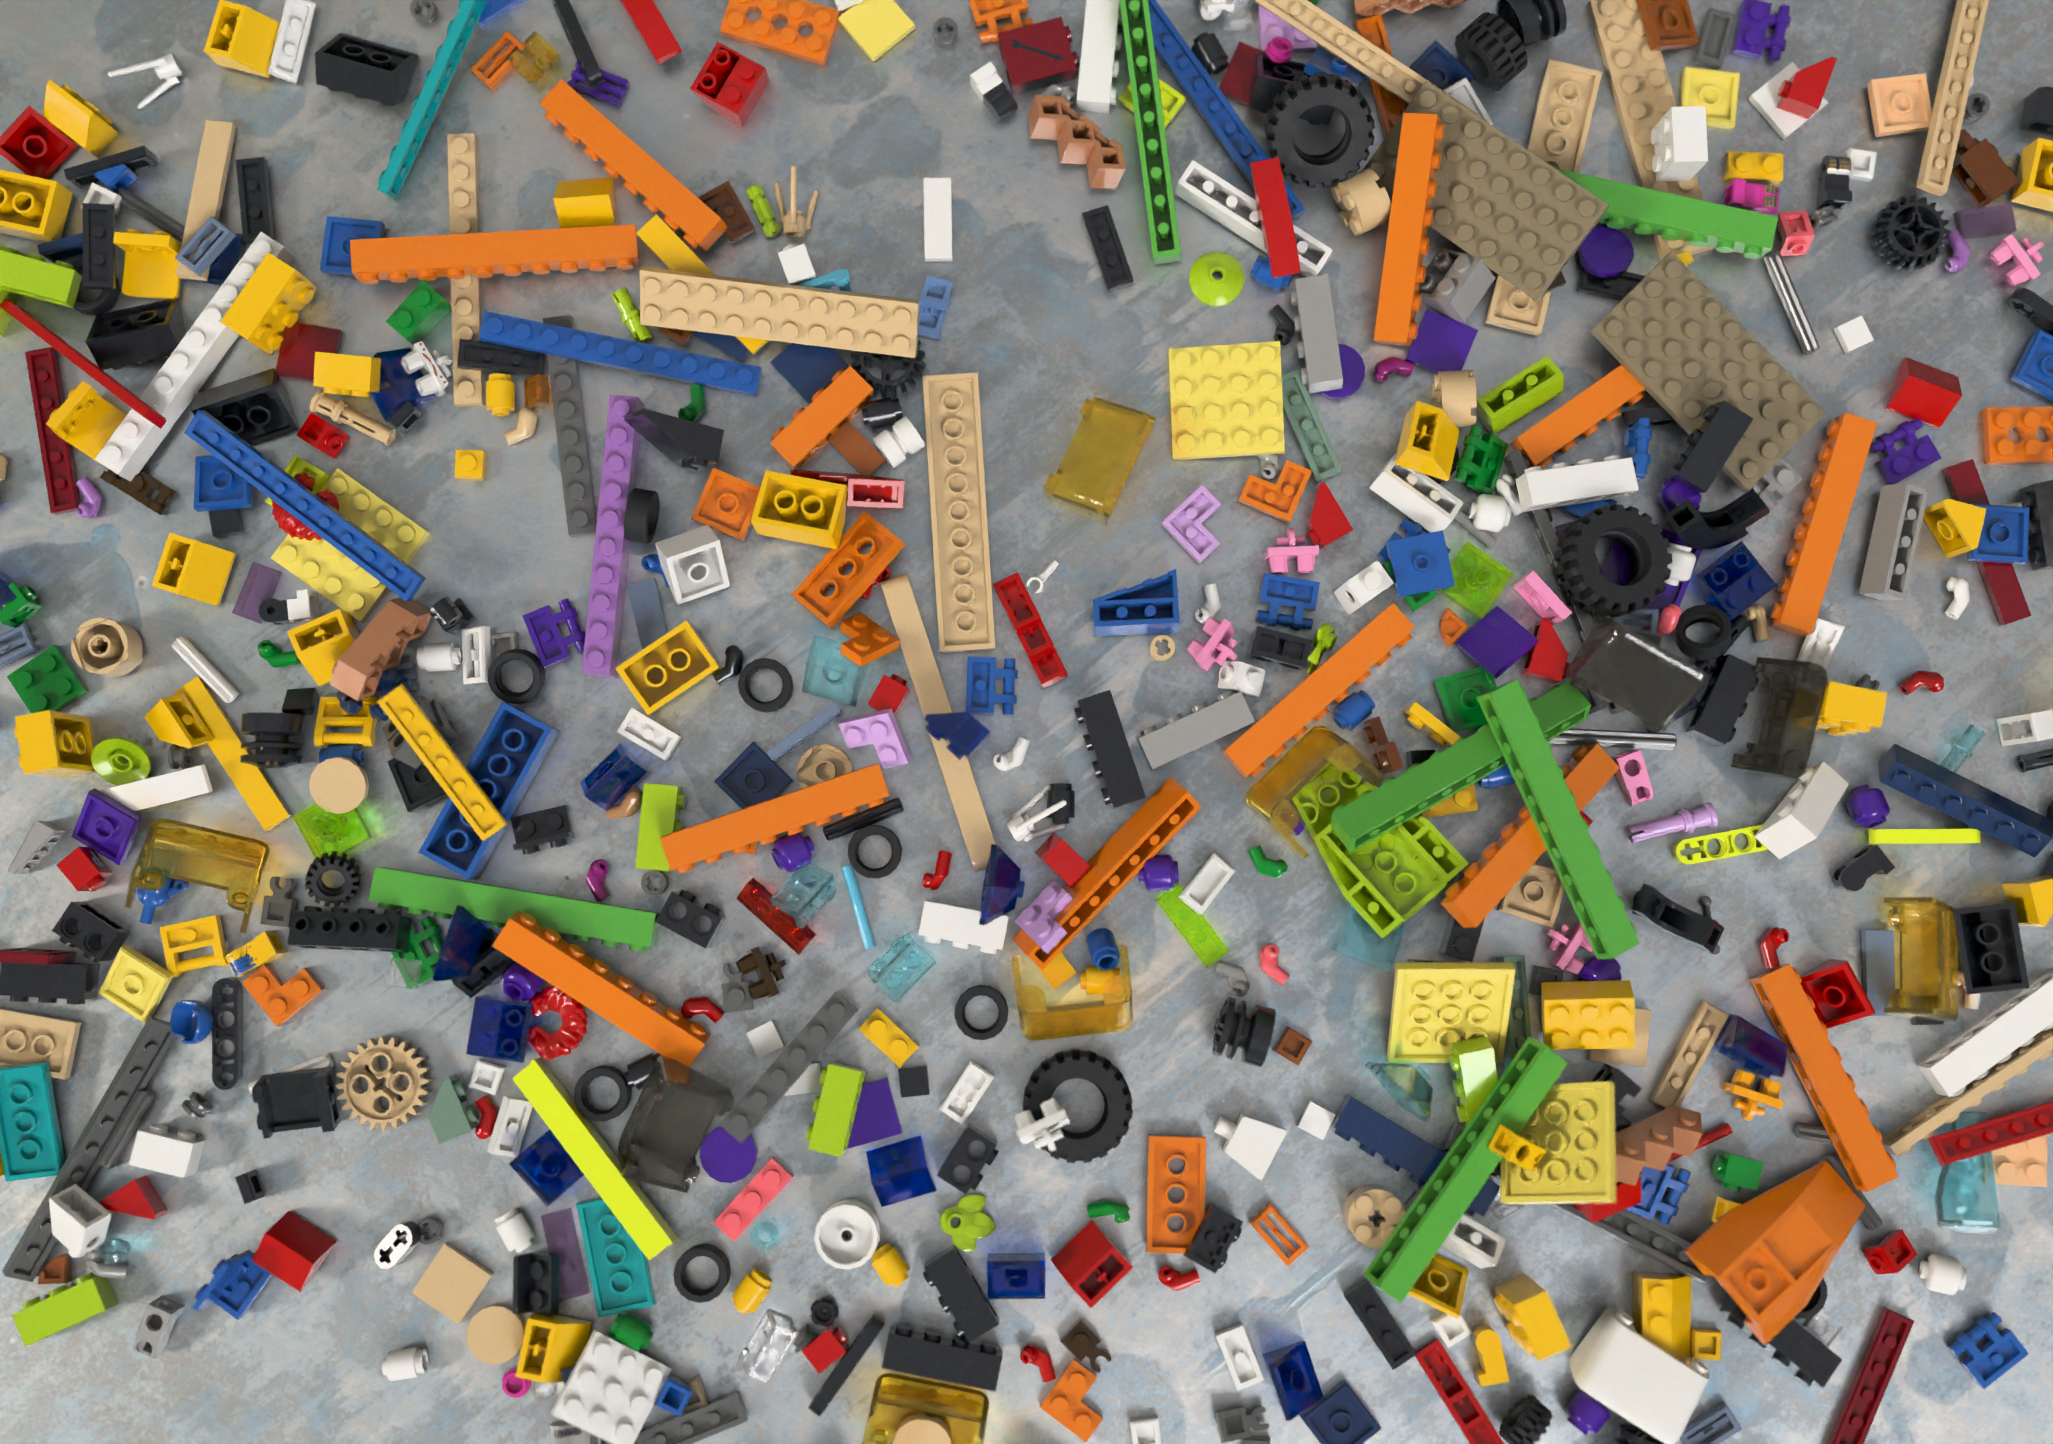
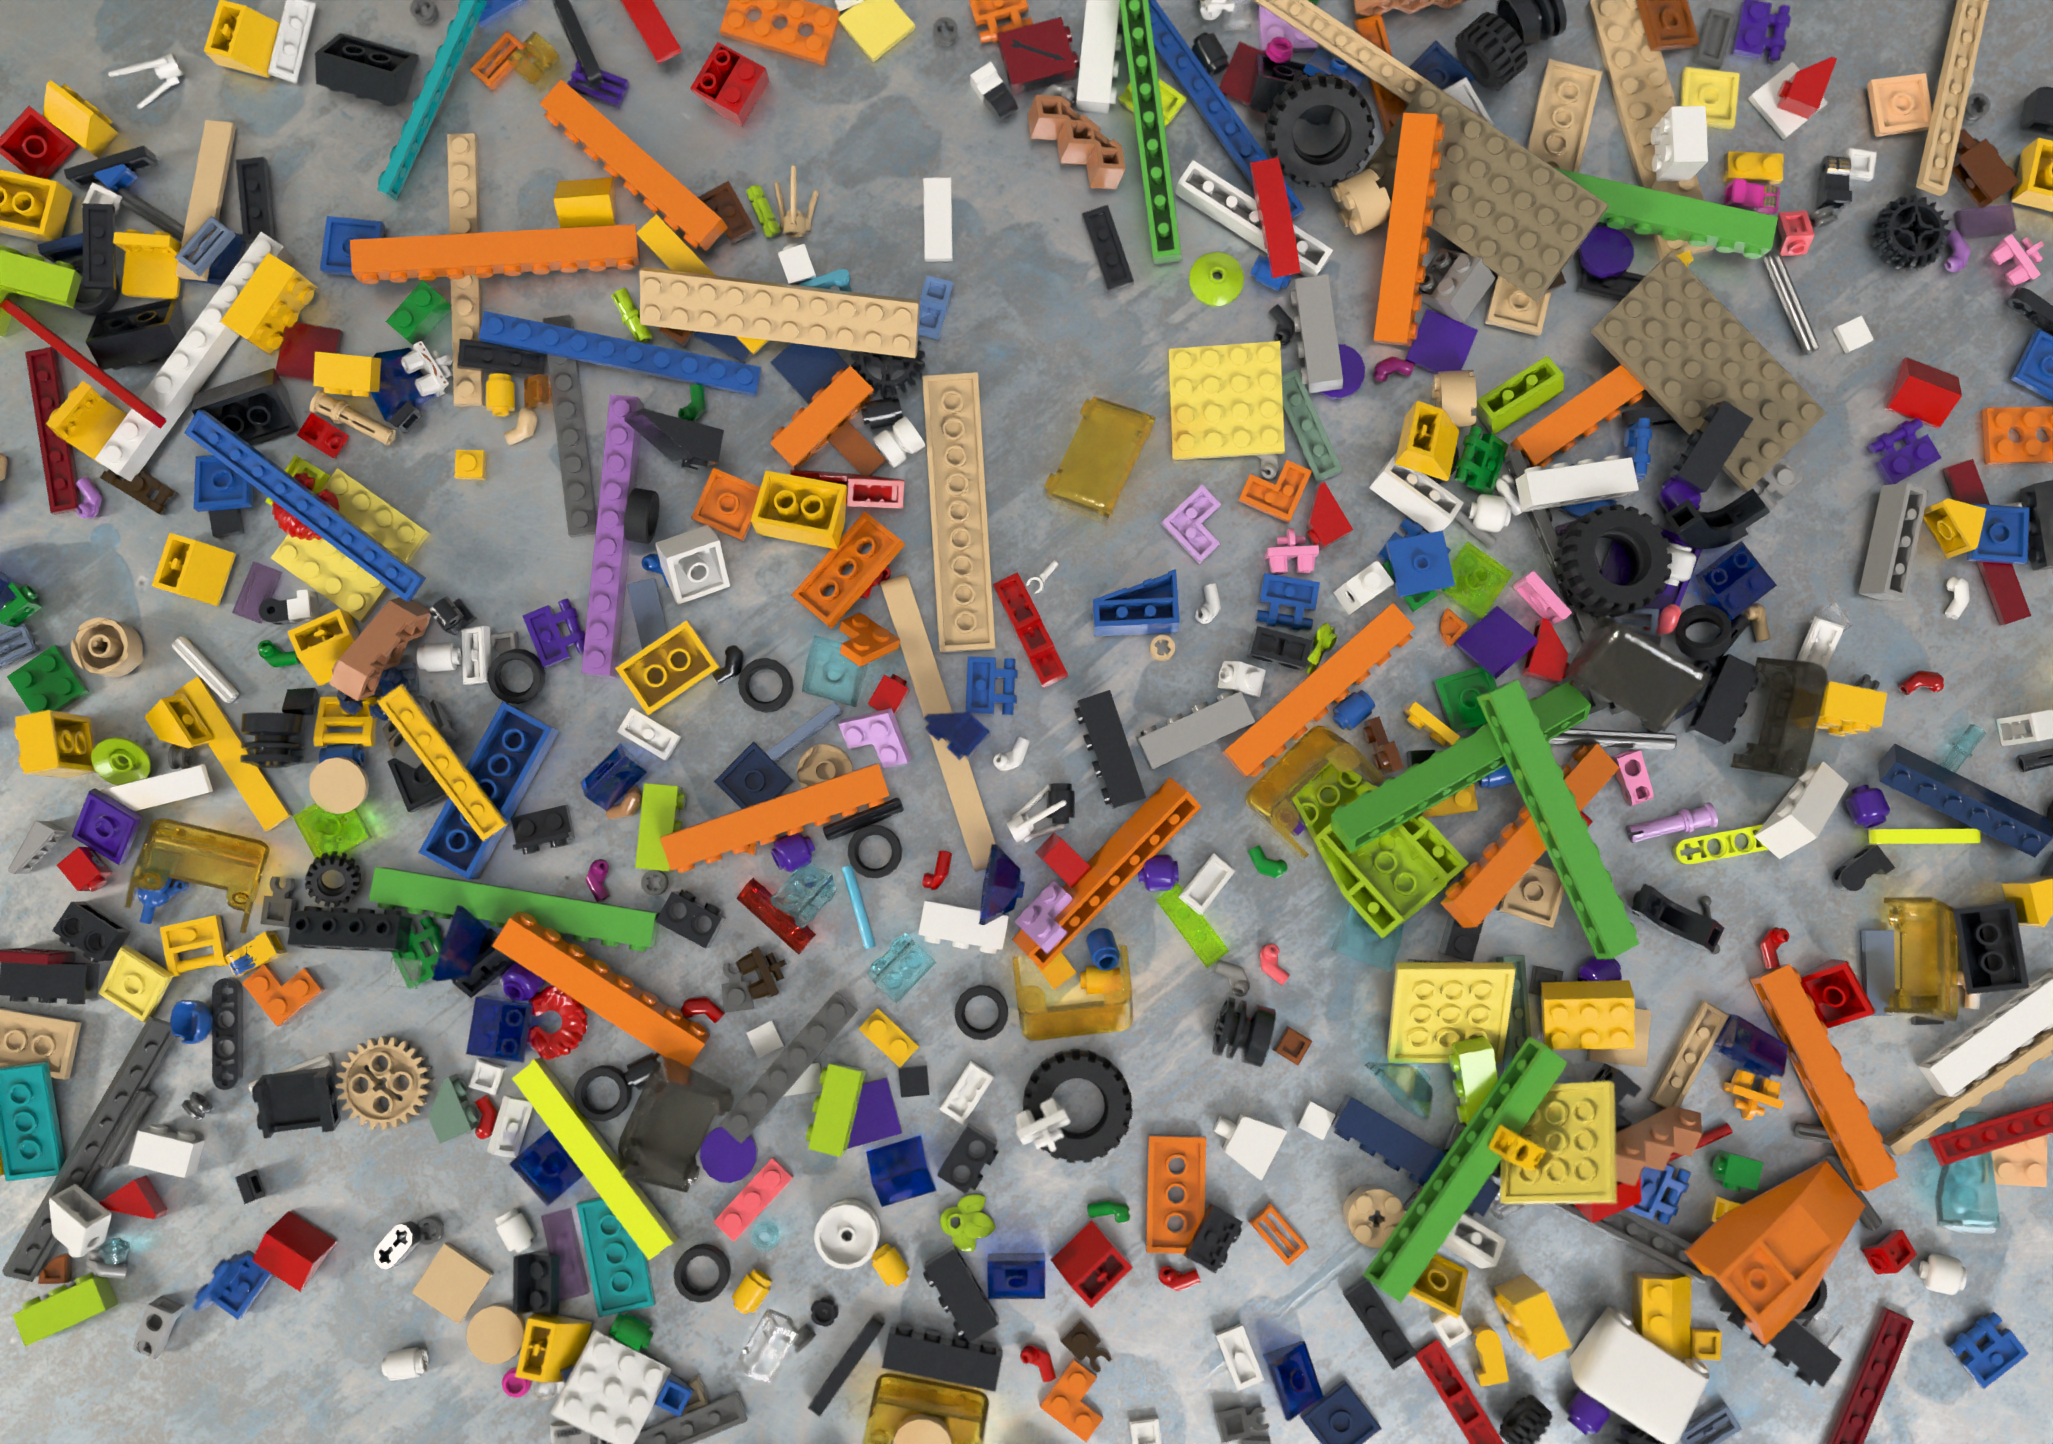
(826, 1347): red brick -> none
(1218, 647): bright pink hips -> none
(1564, 957): bright pink hips -> none
(1822, 524): orange brick -> none

